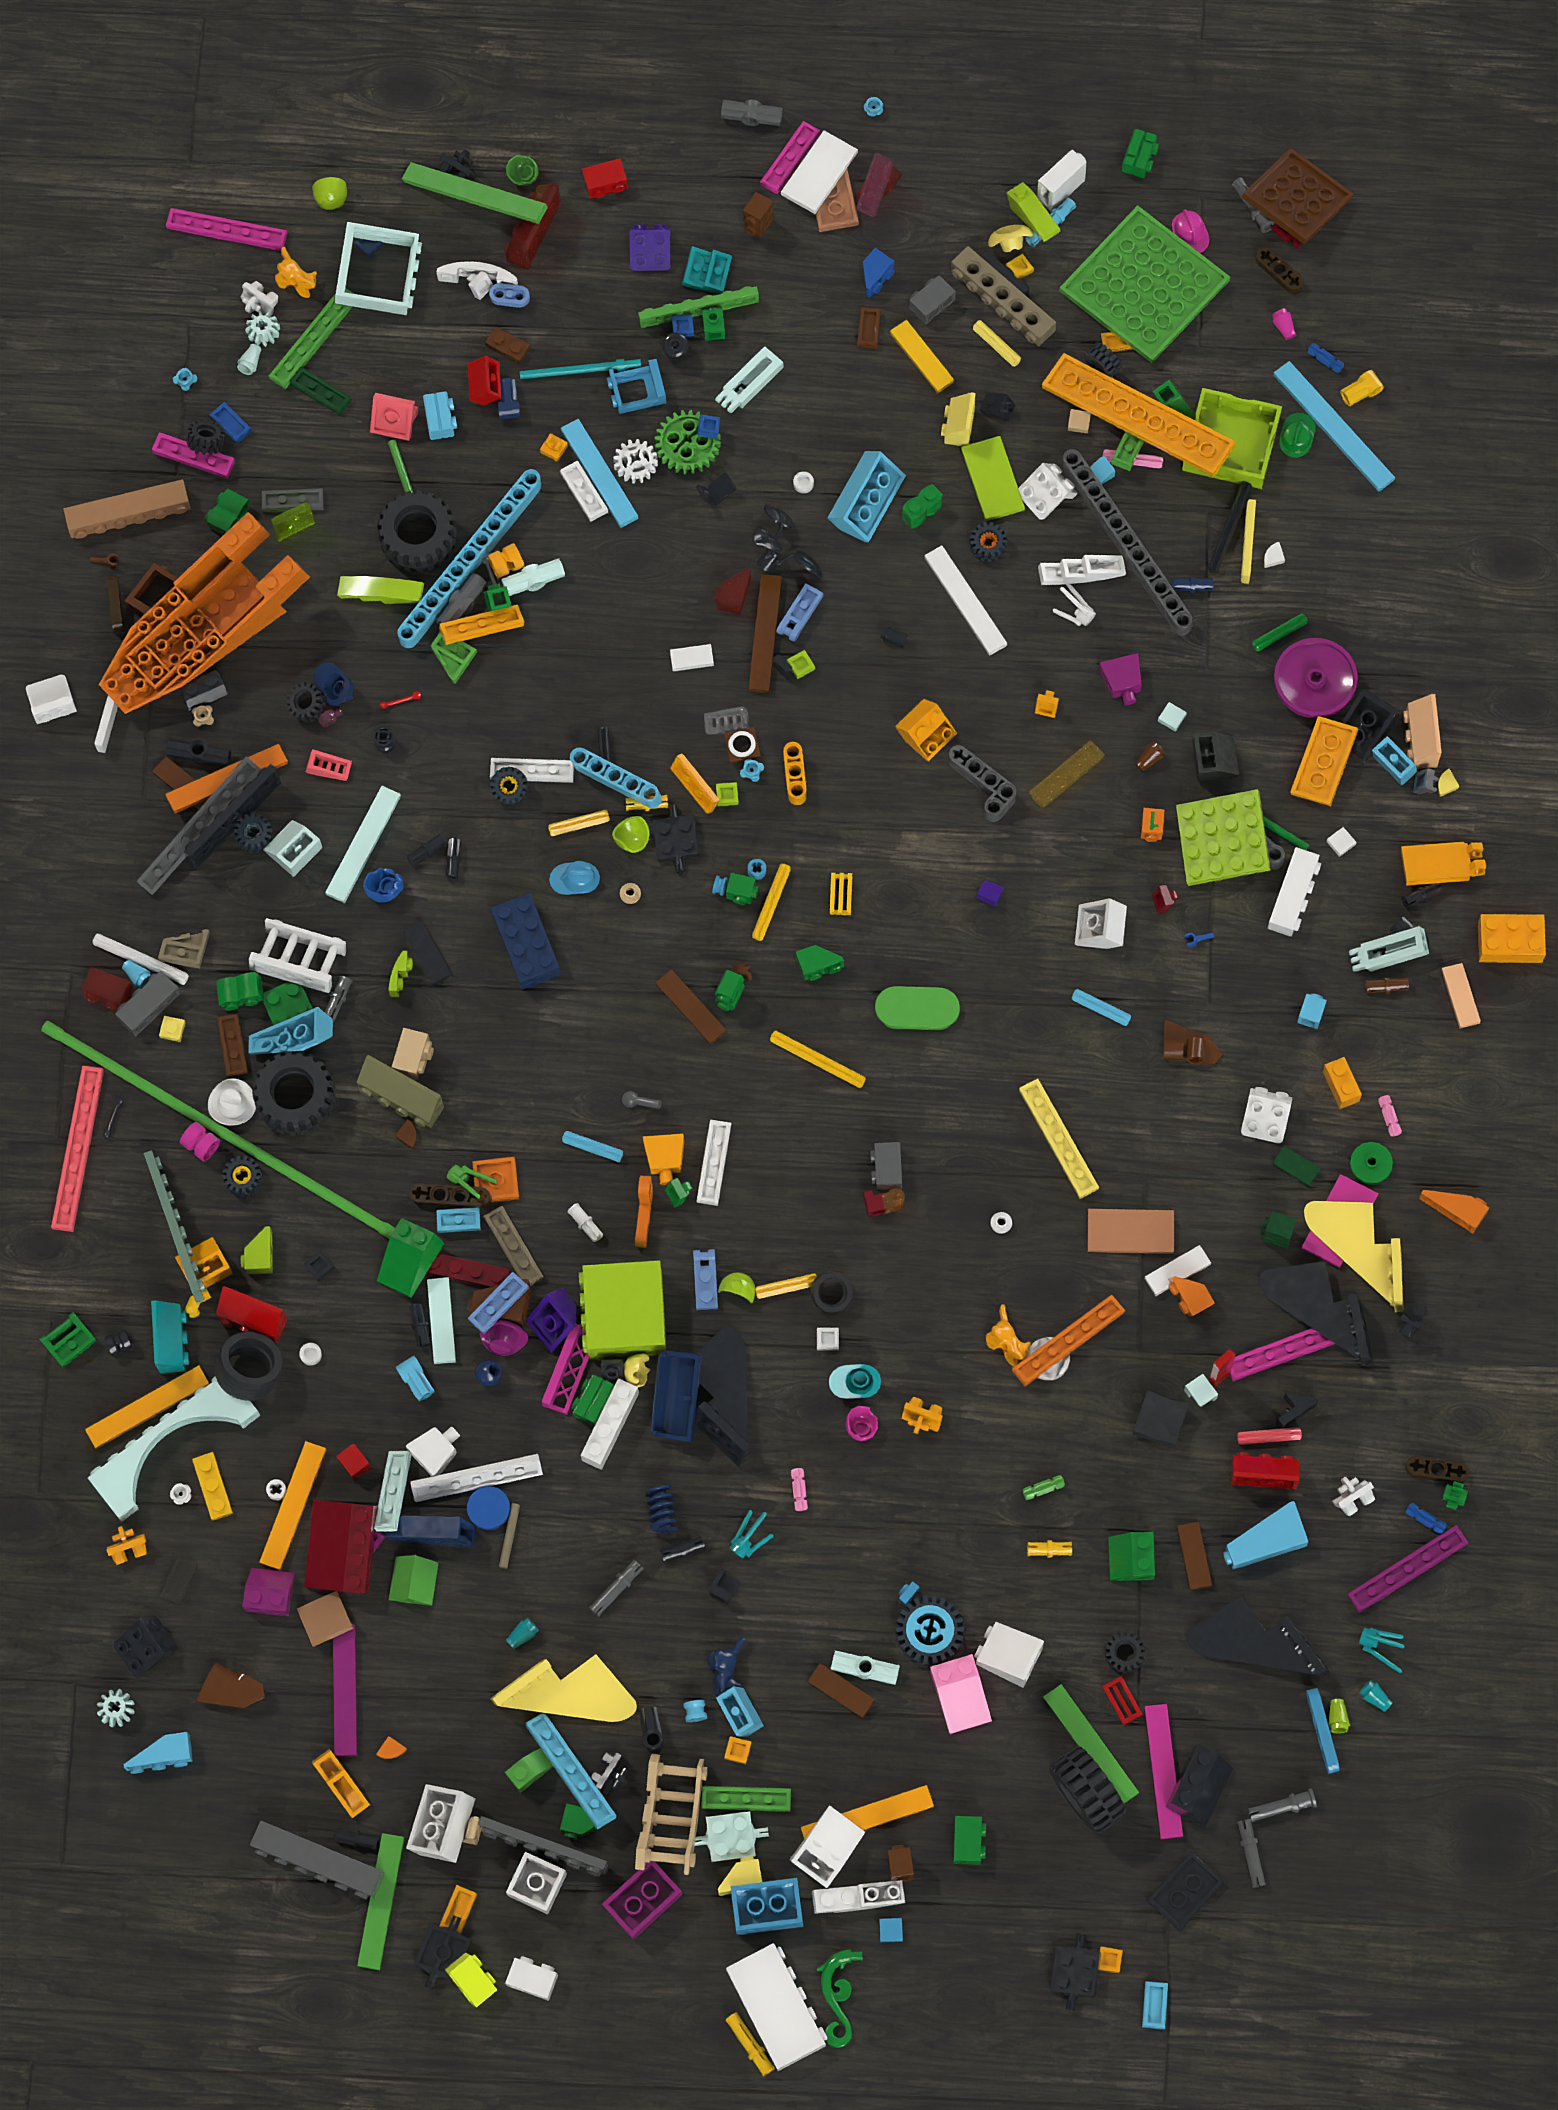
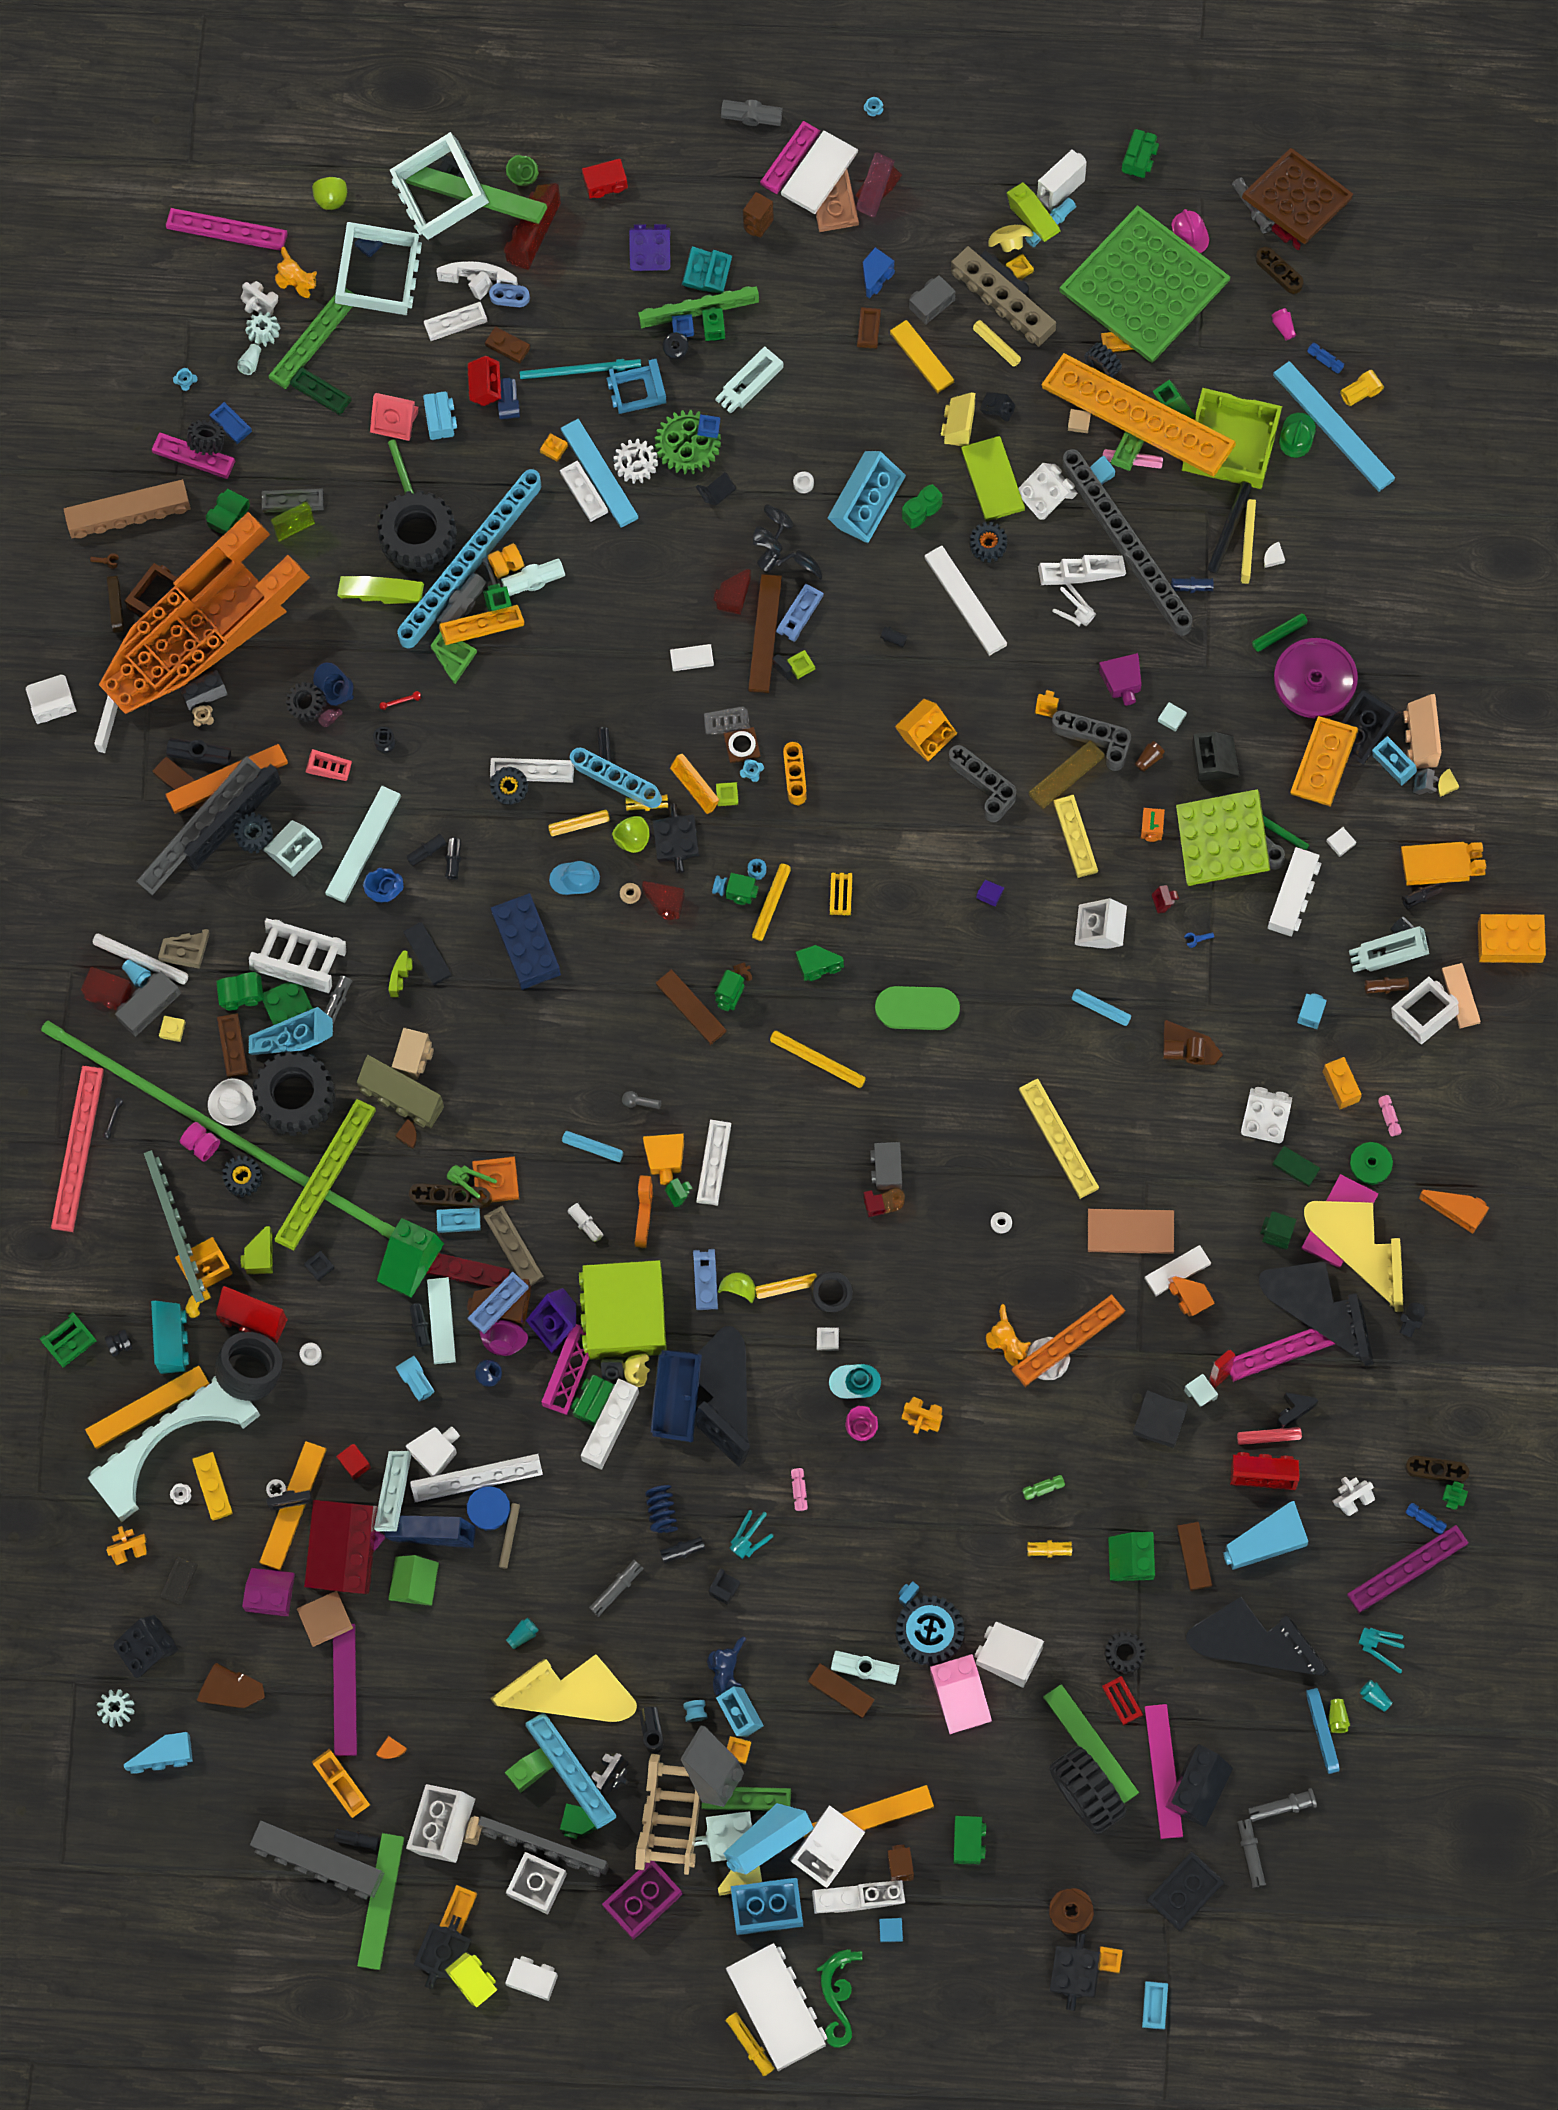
(289, 1499): none -> black plate
(325, 1174): none -> lime plate
(423, 159): none -> light aqua window
(455, 321): none -> white tile
(664, 899): none -> clear red slope
(711, 1768): none -> dark grey slope
(767, 1837): none -> medium azure slope
(1068, 1898): none -> reddish brown plate
(1075, 836): none -> light yellow tile
(1092, 727): none -> dark grey beam
(1413, 1027): none -> white window

